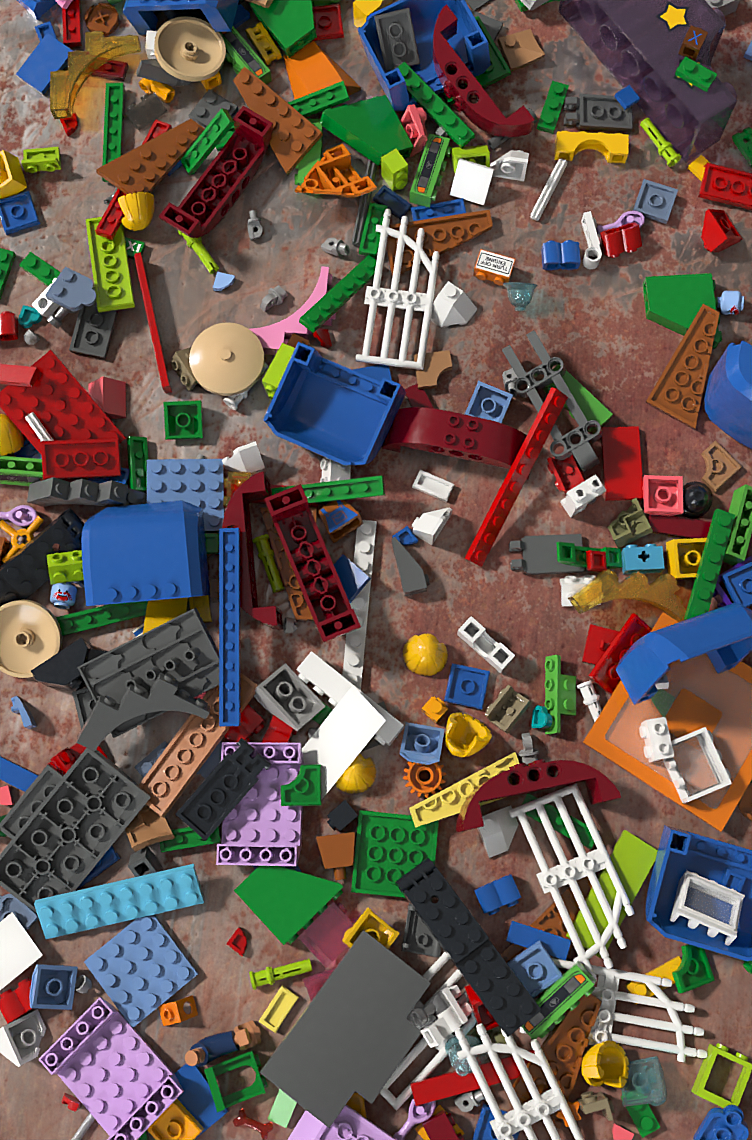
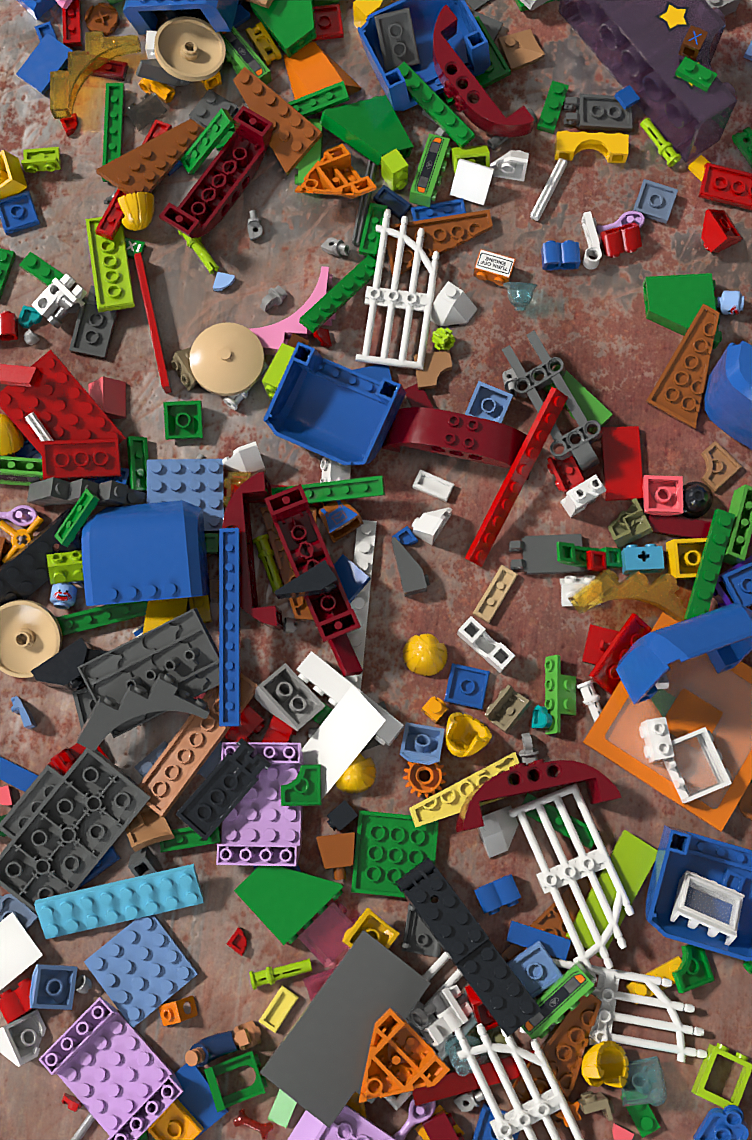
(72, 290): sand blue plate -> none
(77, 517): none -> green plate
(312, 582): none -> black slope
(345, 656): none -> dark red tile
(399, 1060): none -> orange wedge
(414, 125): coral slope -> none
(443, 339): none -> lime gear
(495, 594): none -> tan tile

